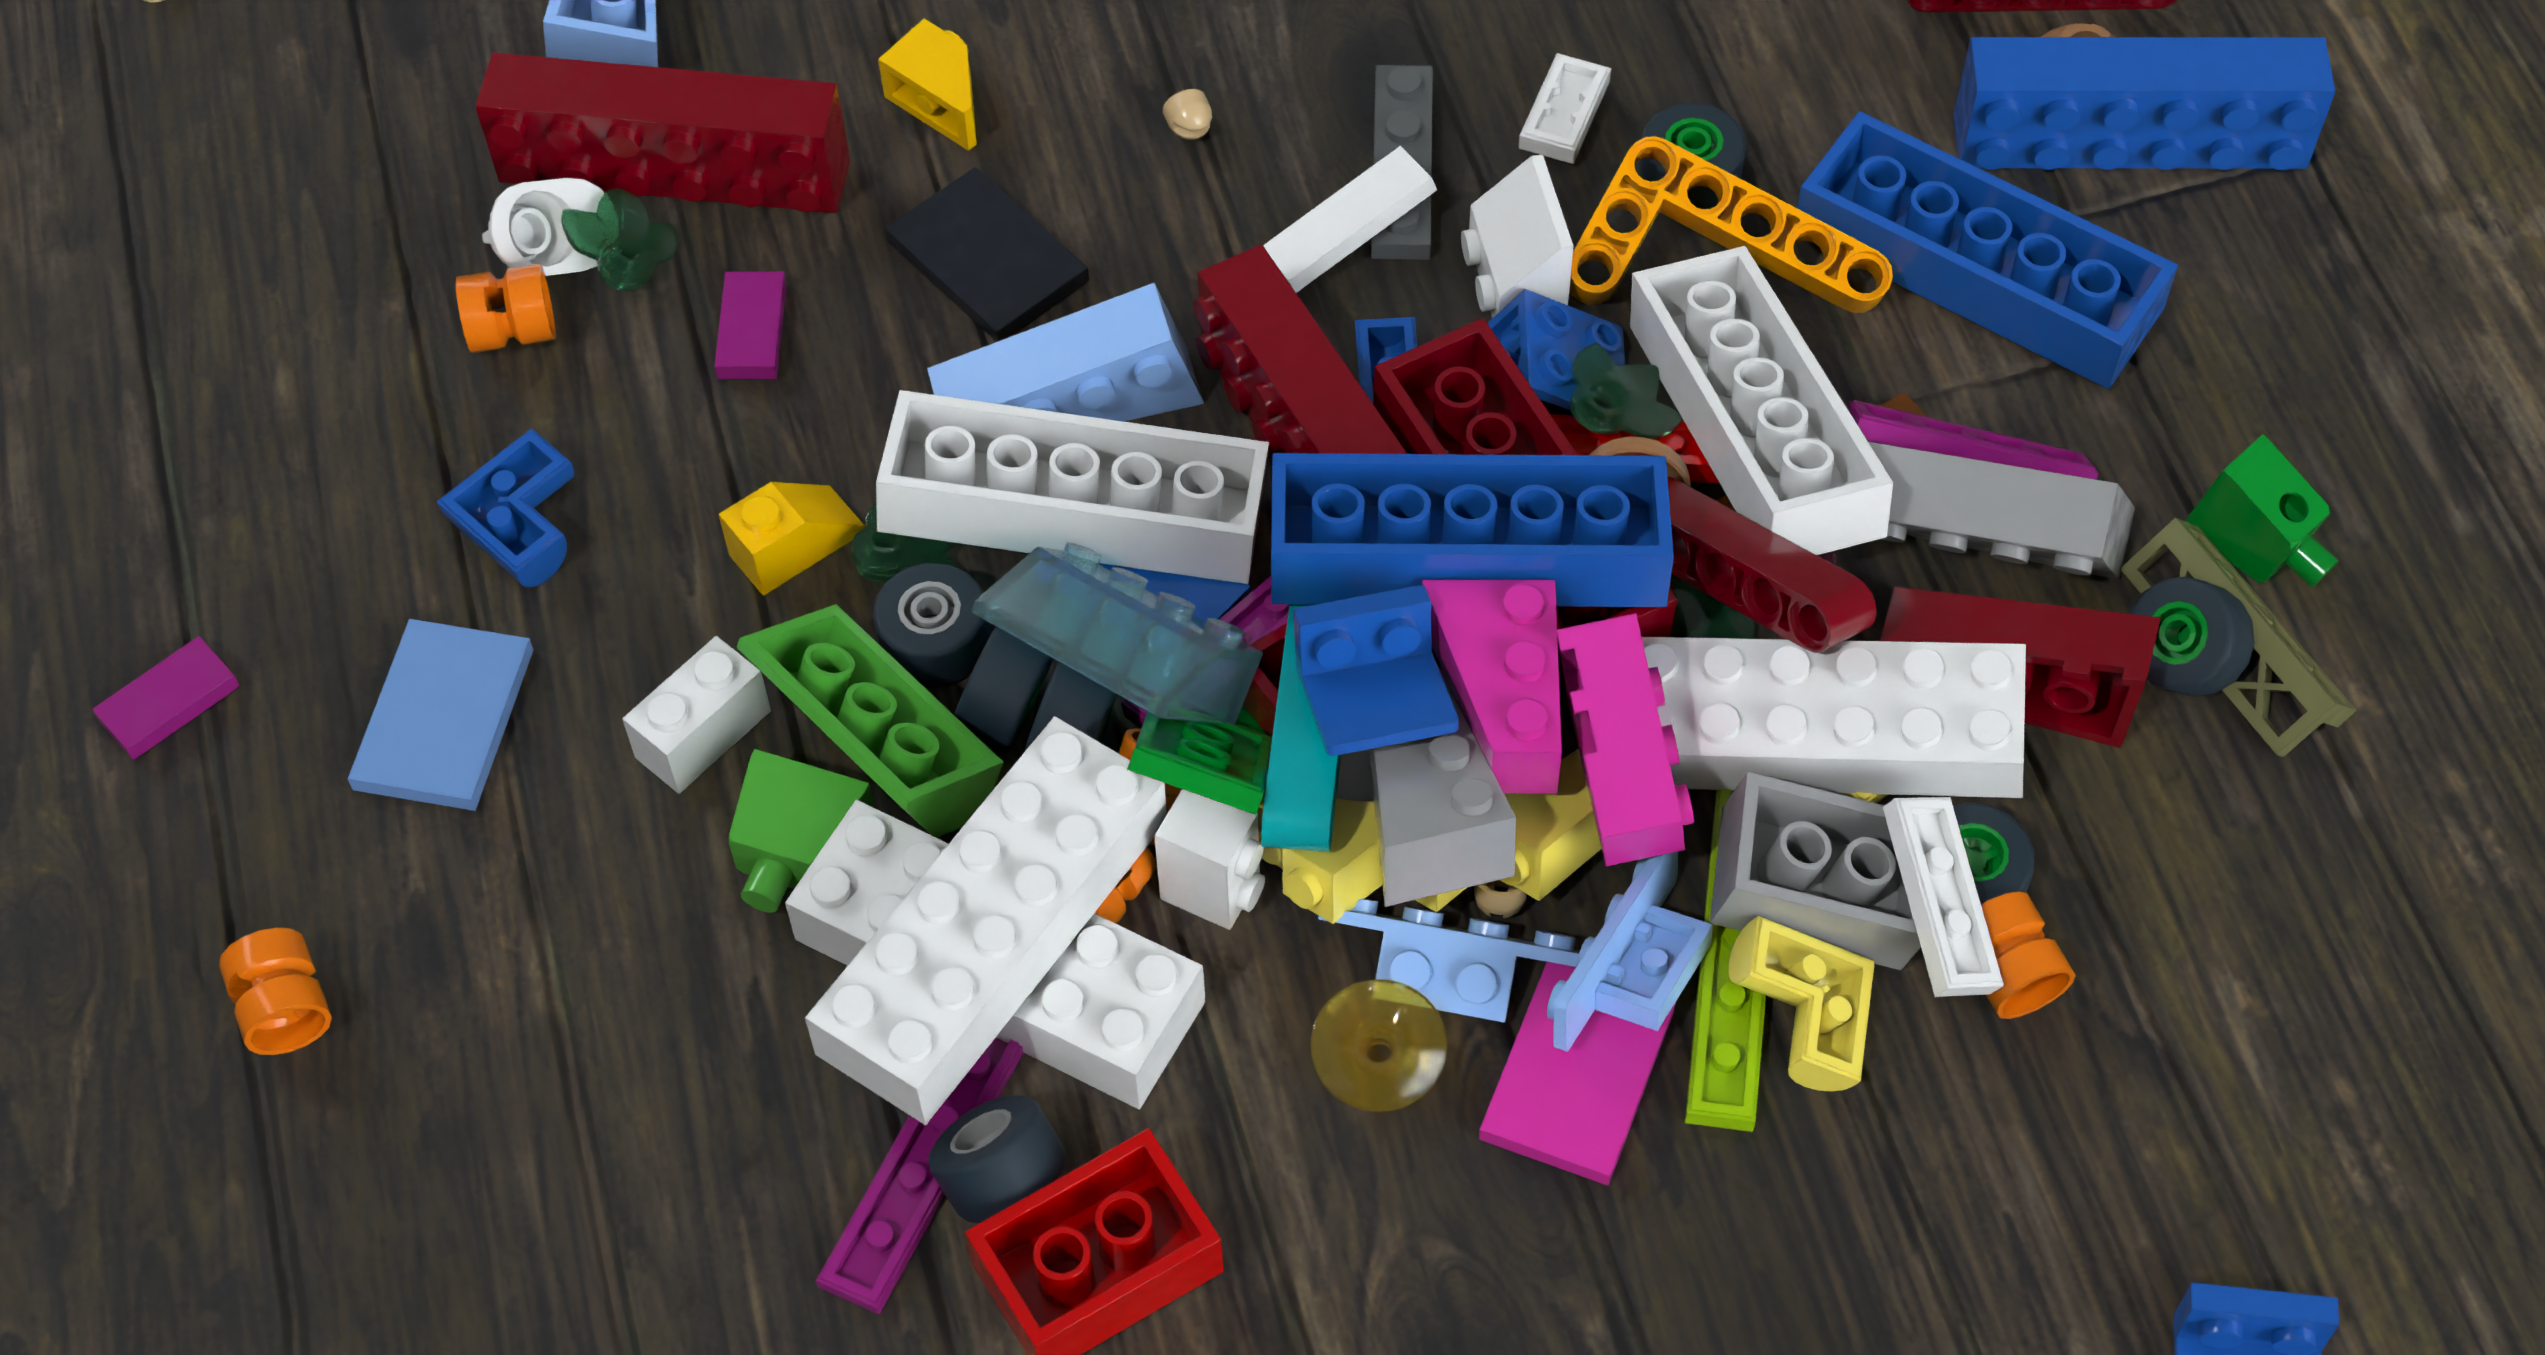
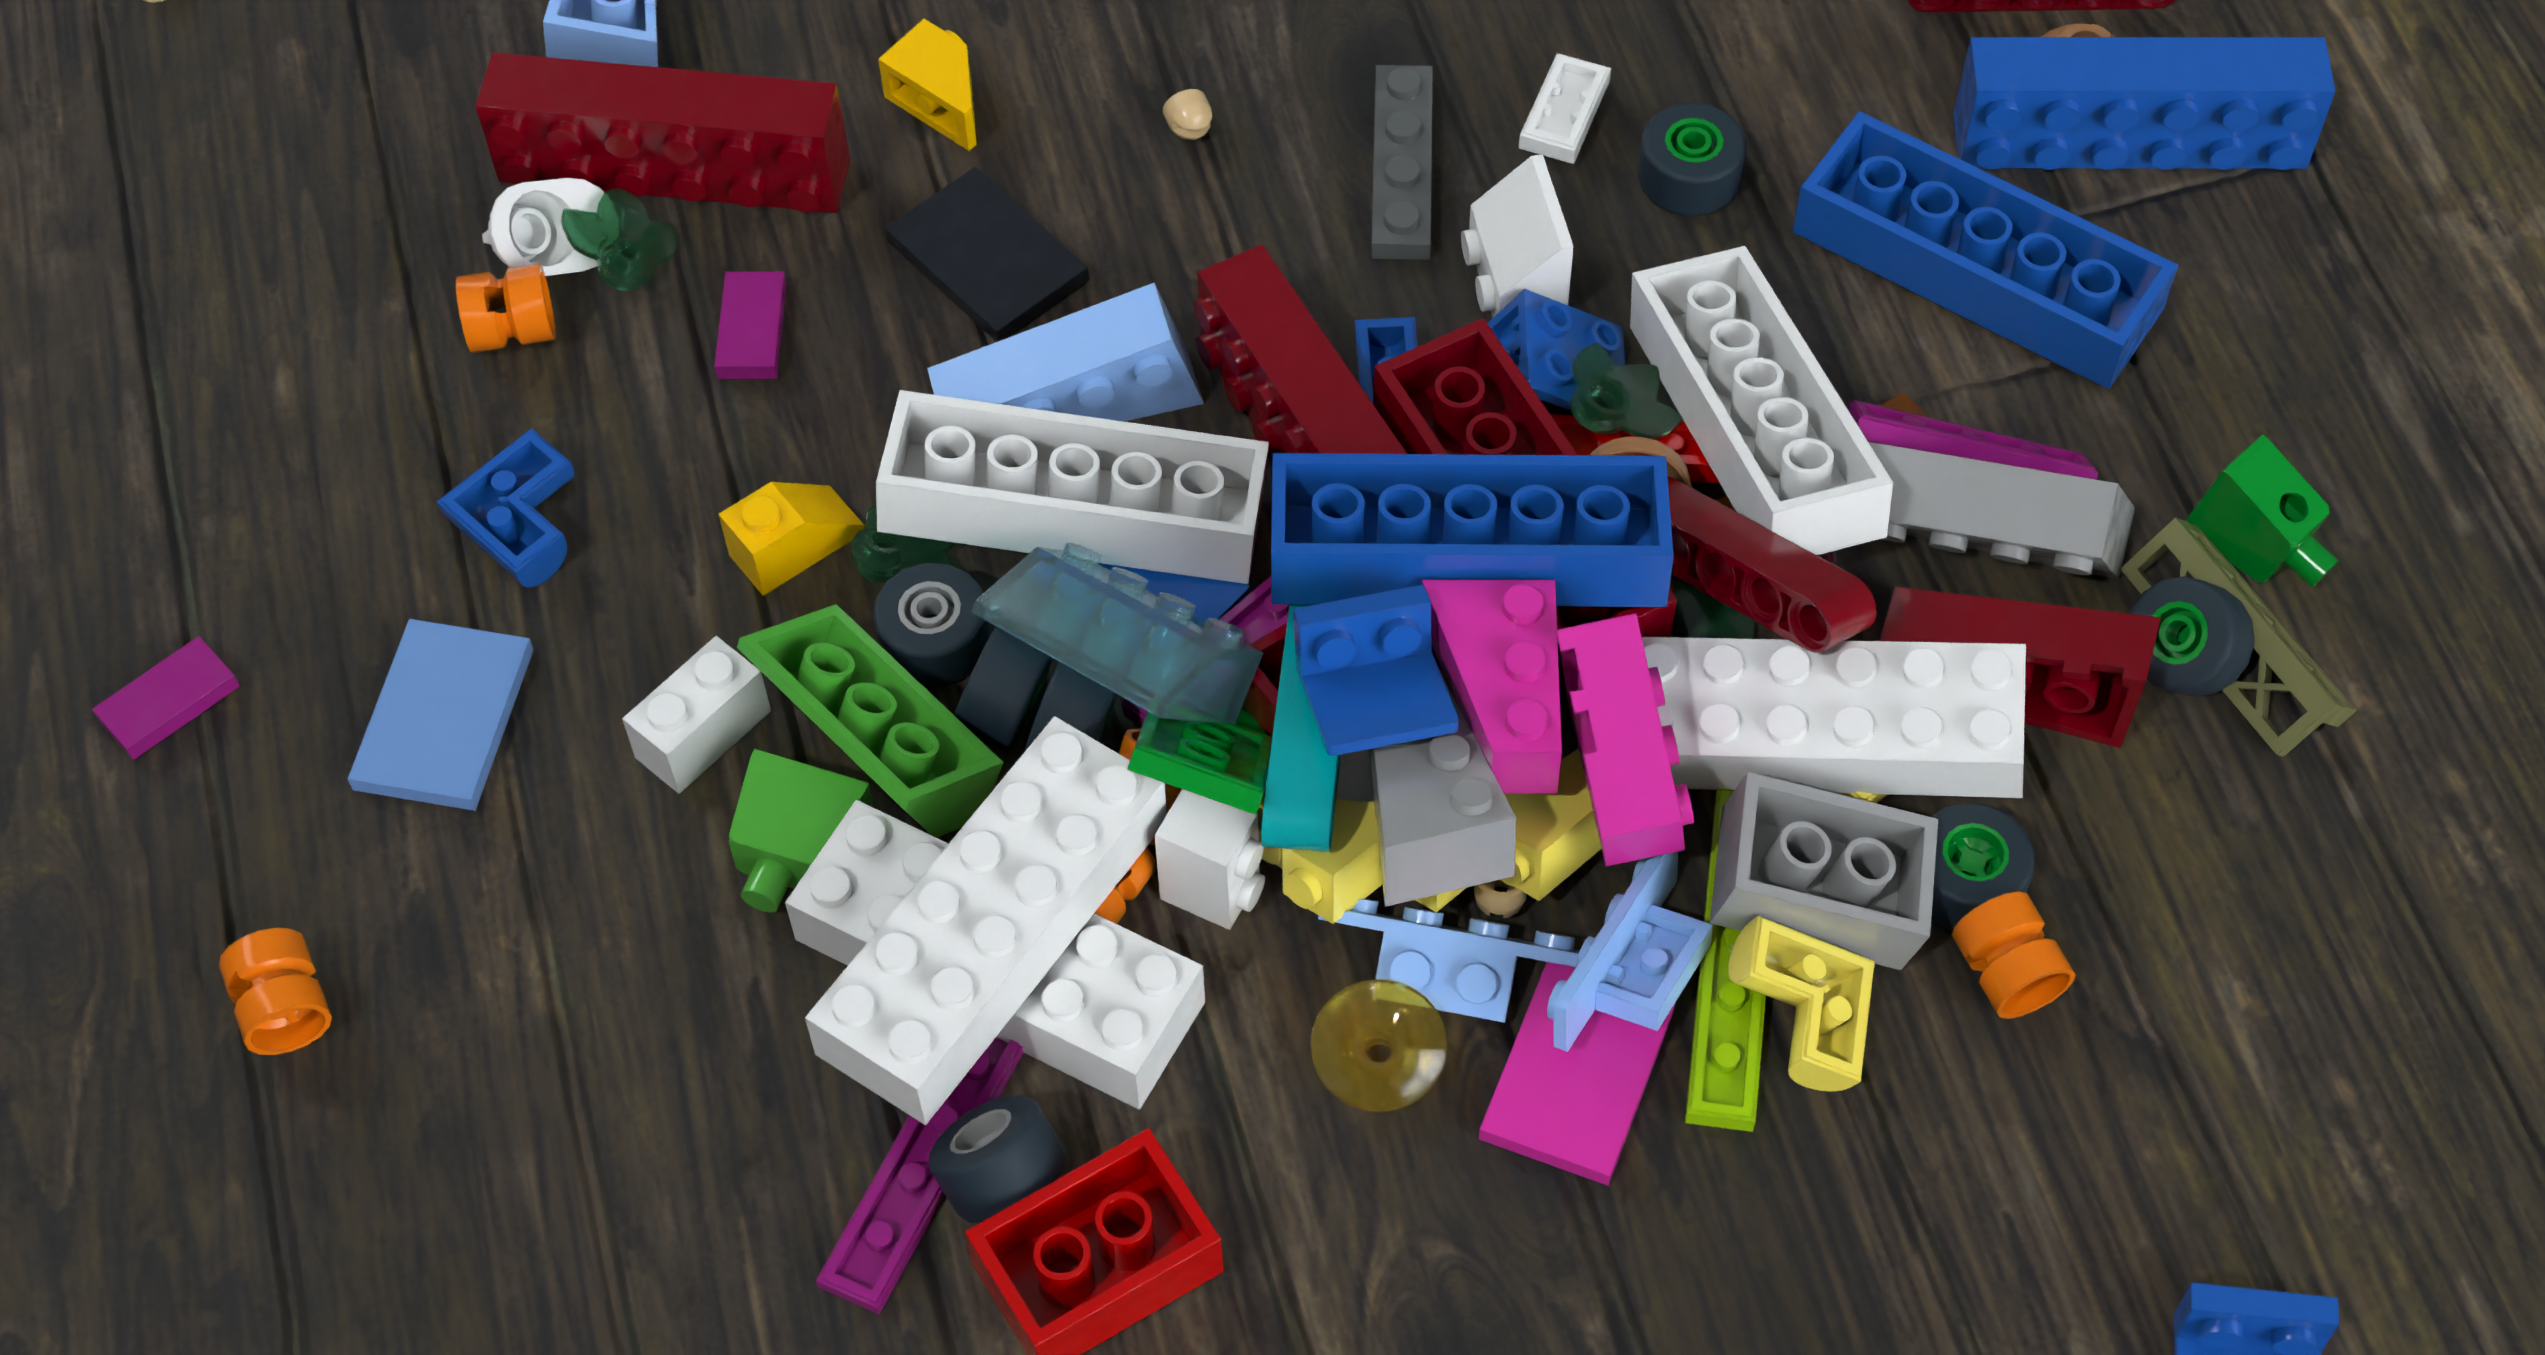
(1350, 218): white tile -> none
(1723, 226): light orange beam -> none
(1942, 896): white tile -> none

